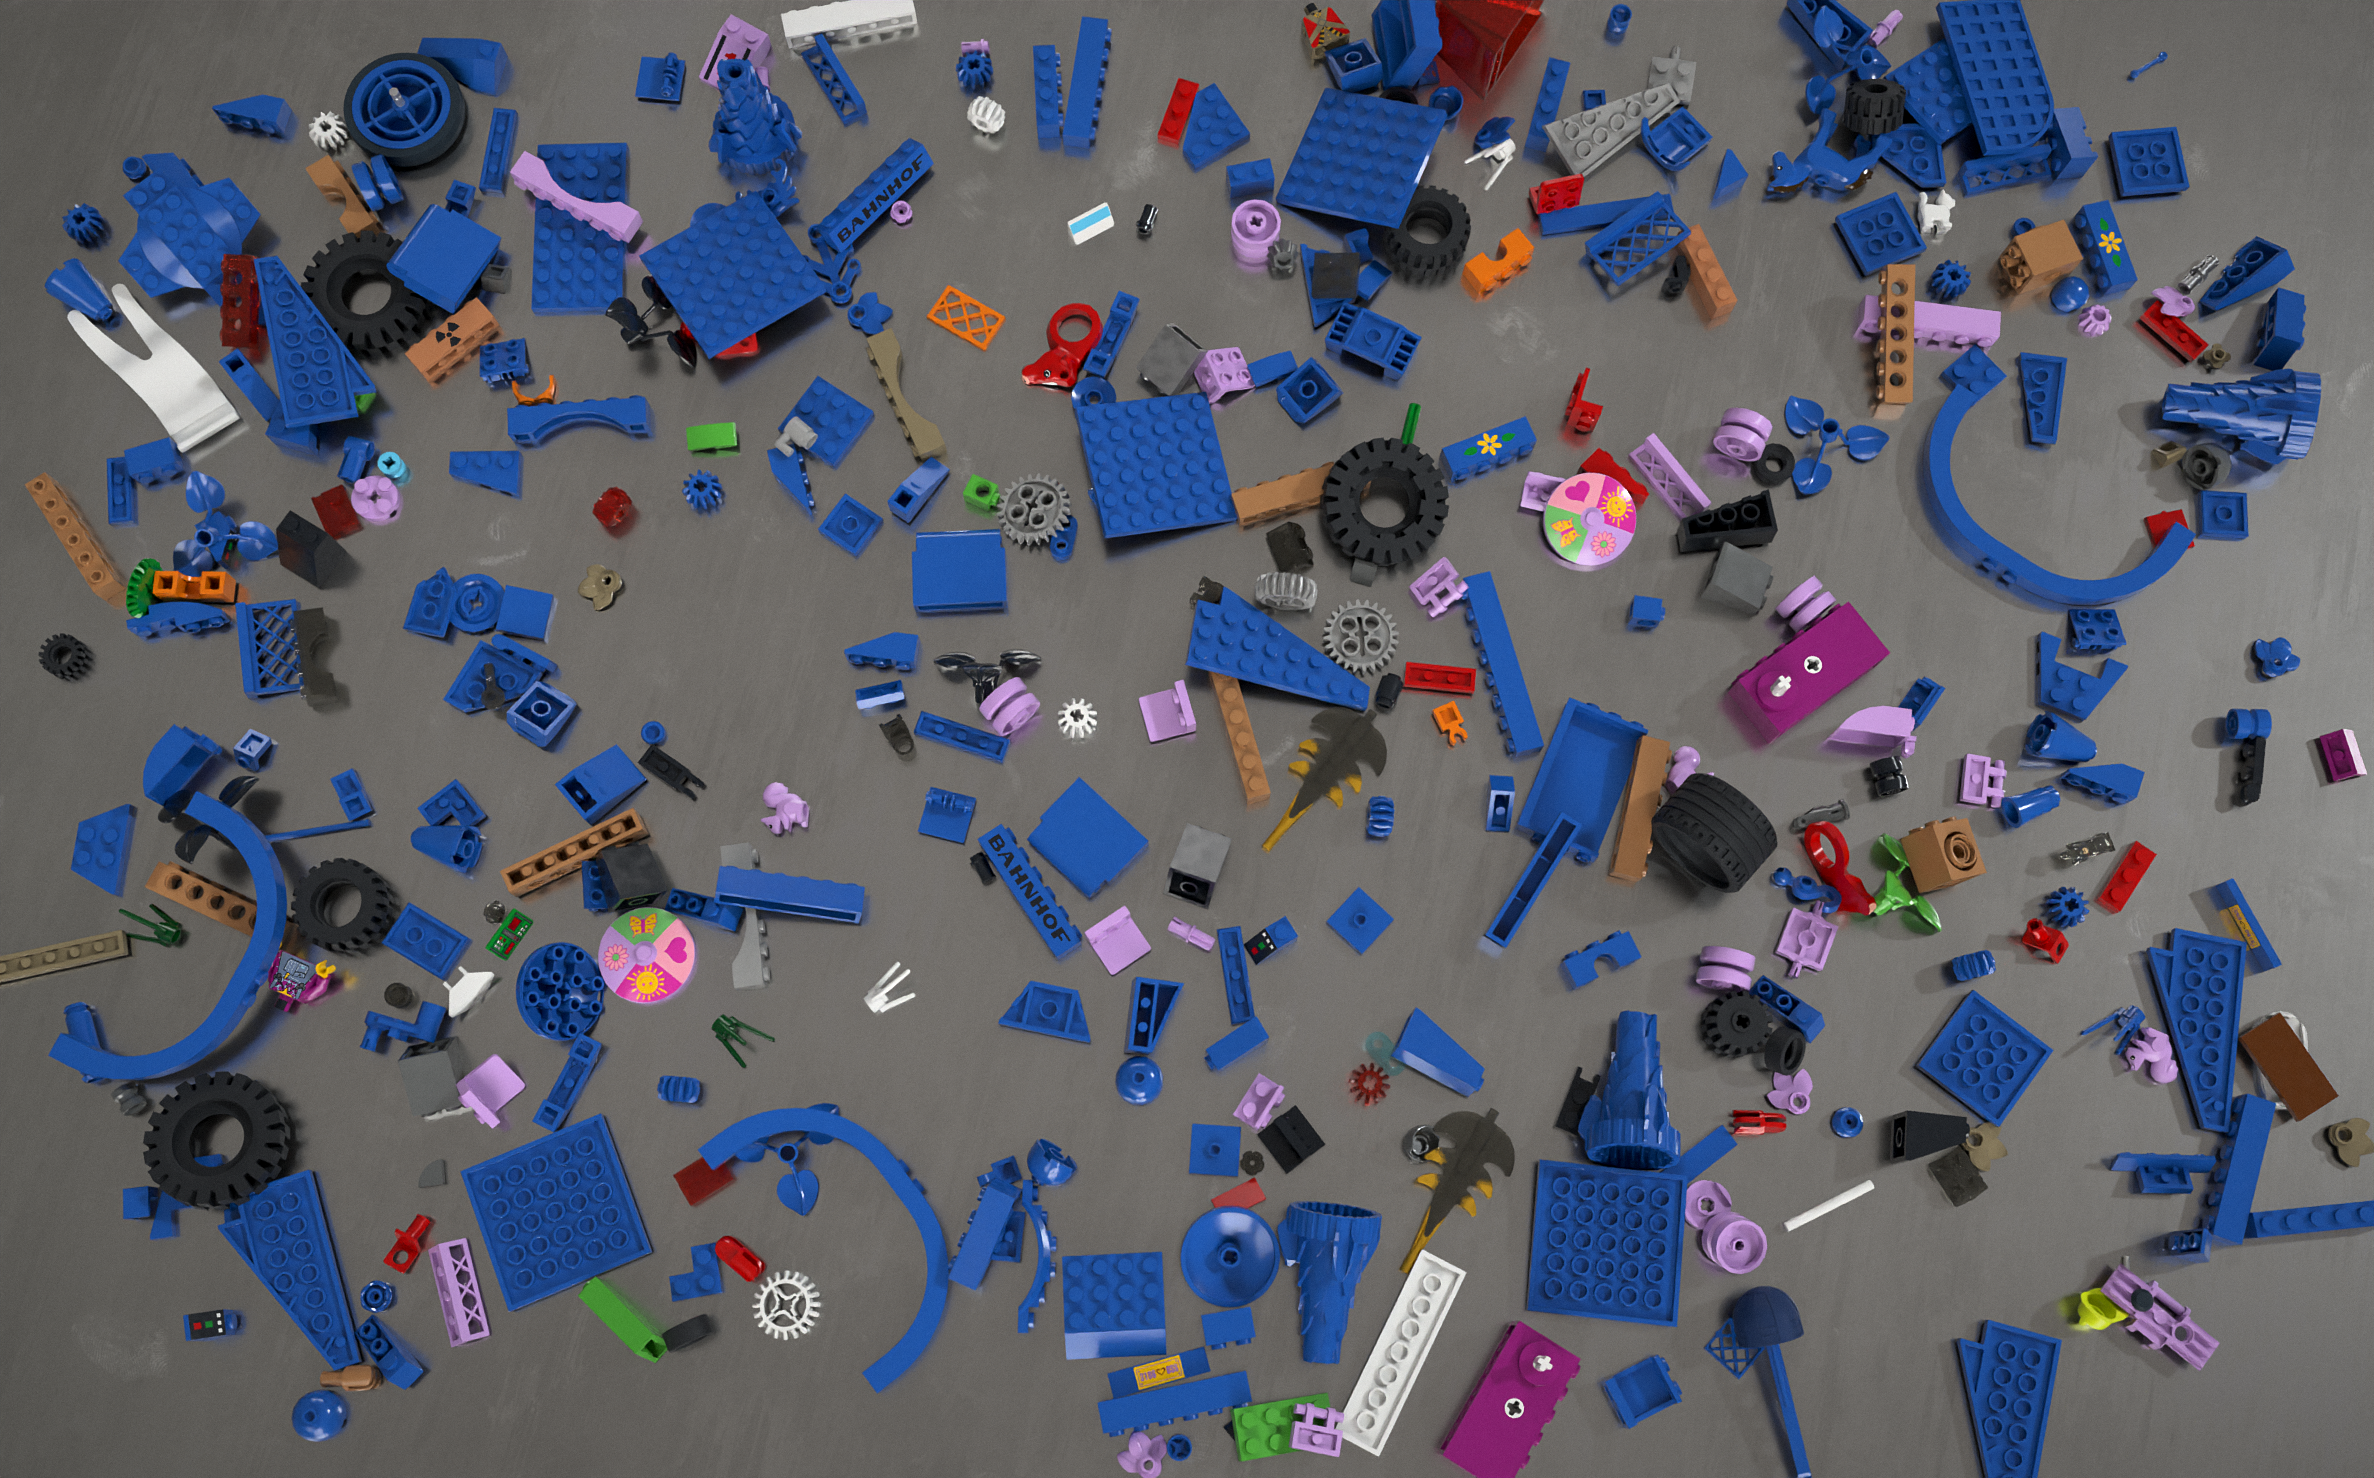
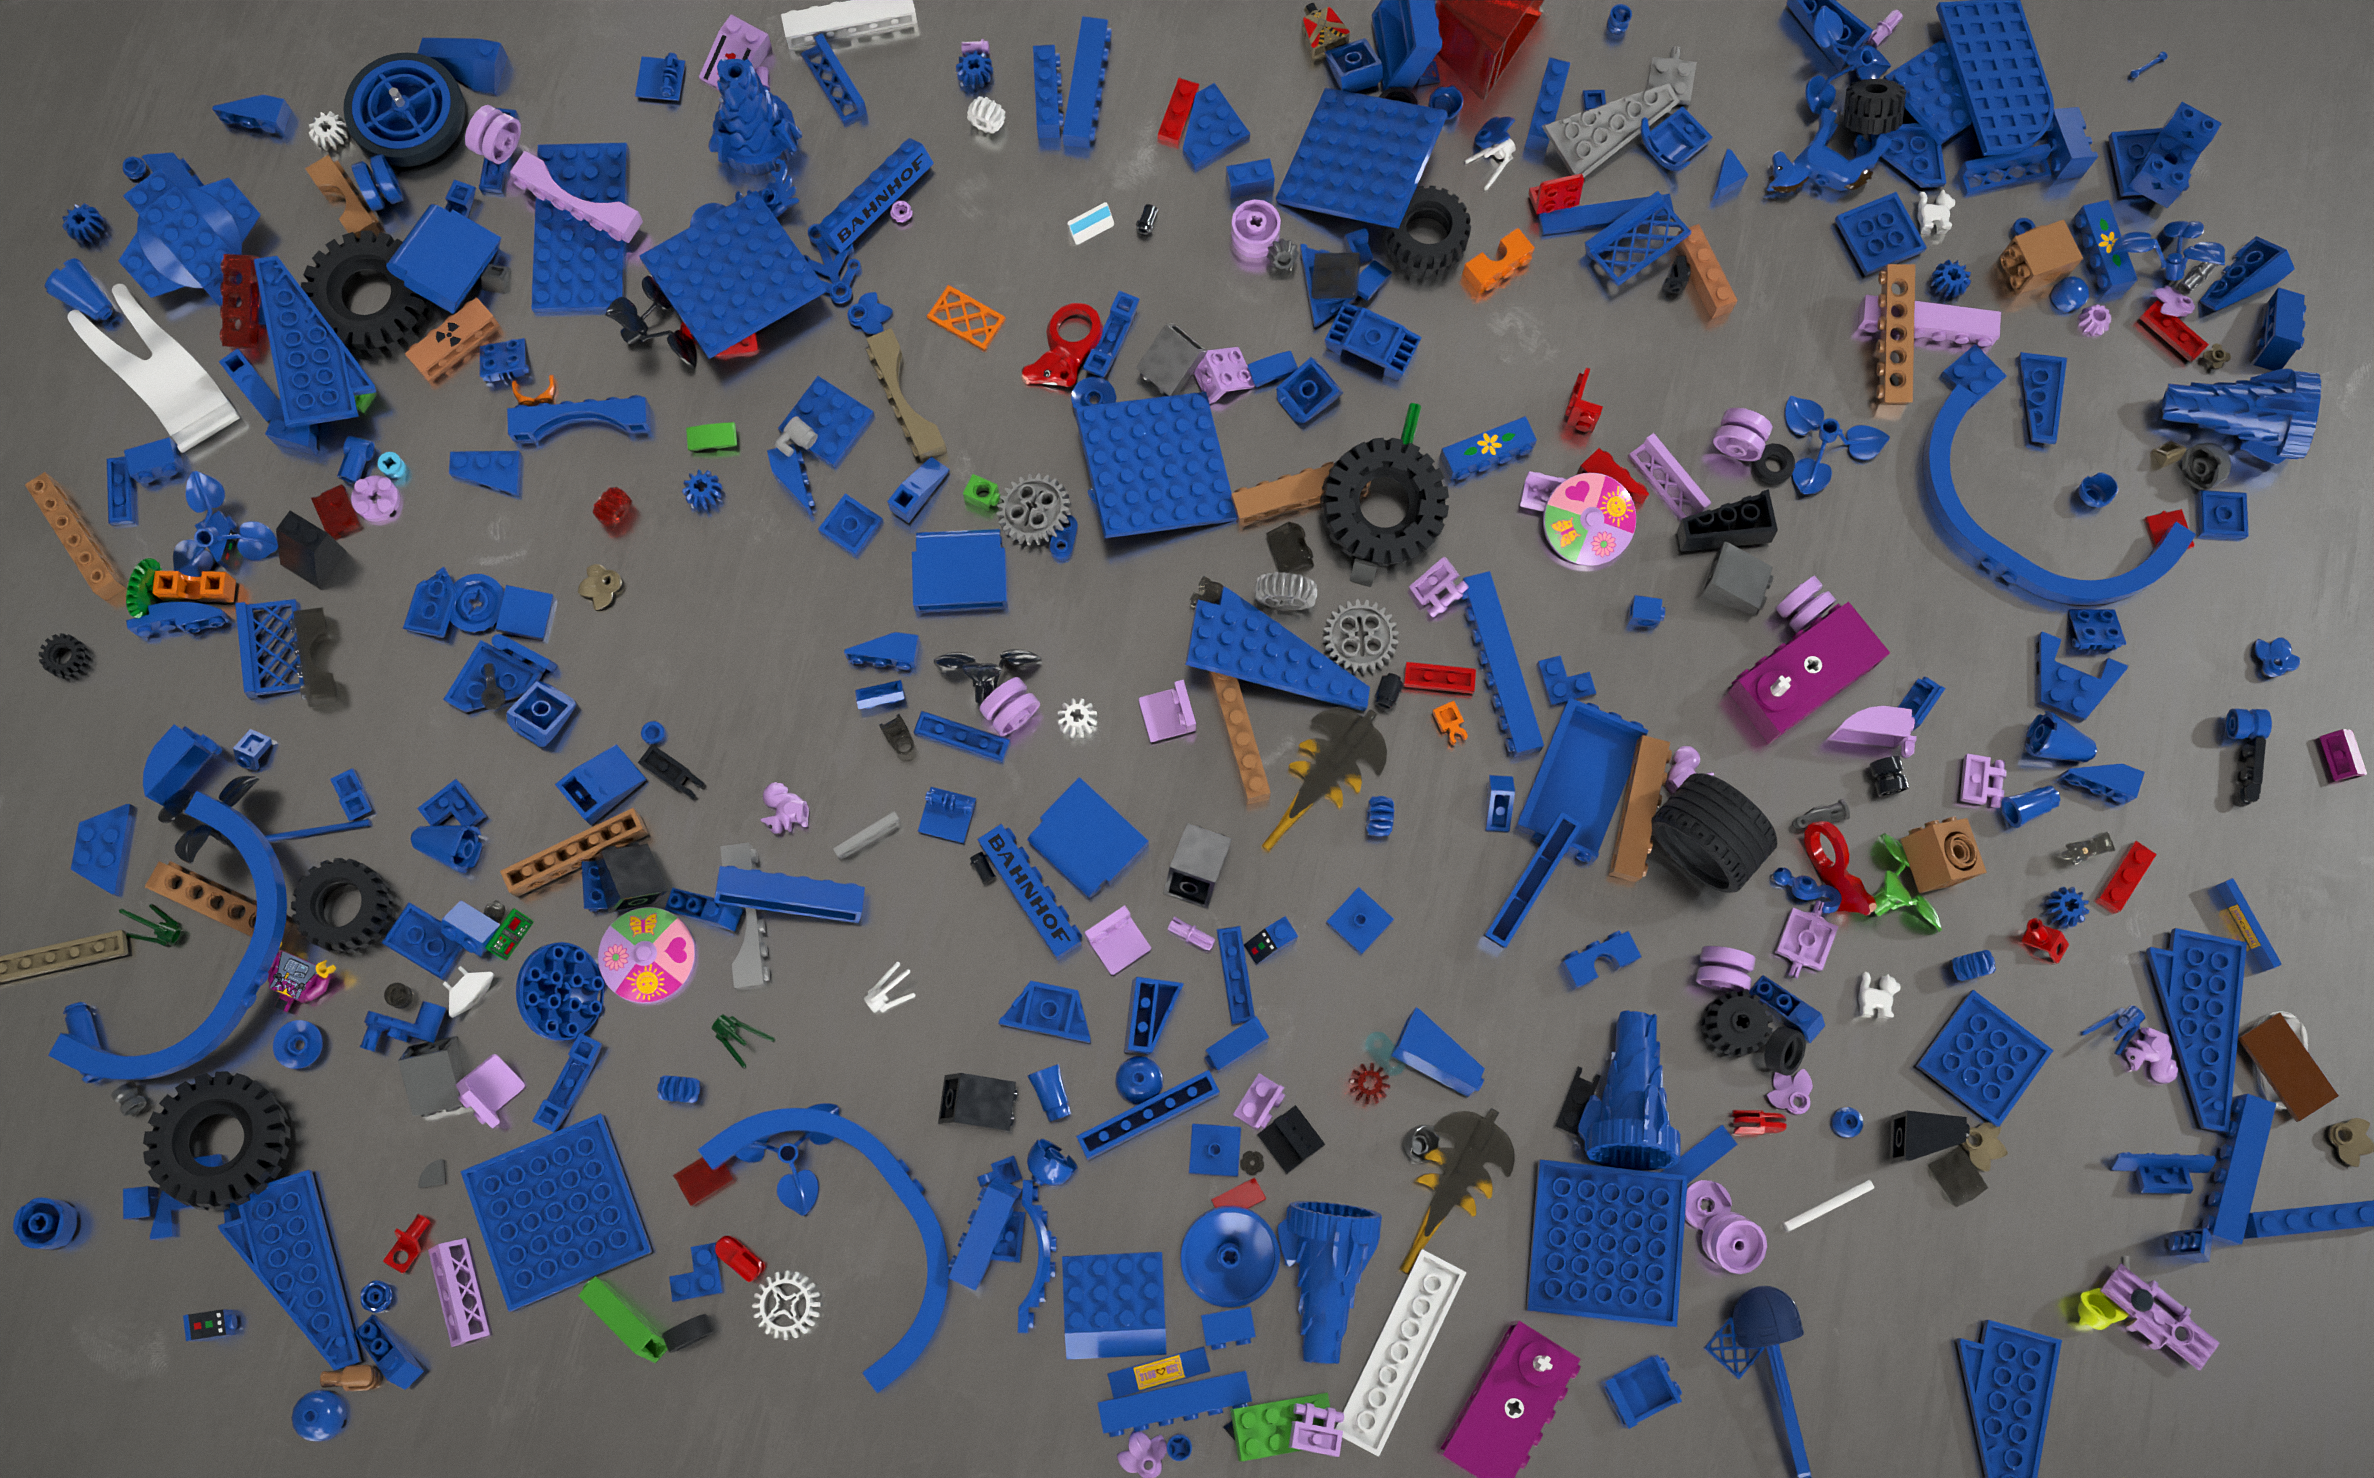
(59, 1227): none -> blue brick
(287, 1040): none -> blue dish
(469, 928): none -> brick
(493, 134): none -> lavender wheel
(867, 836): none -> light grey tile
(977, 1102): none -> black slope
(1051, 1092): none -> blue plant
(1148, 1115): none -> blue brick
(1559, 686): none -> blue plate
(1878, 999): none -> white animal
(2098, 490): none -> blue hair
(2175, 263): none -> blue plant
(2182, 140): none -> blue plate

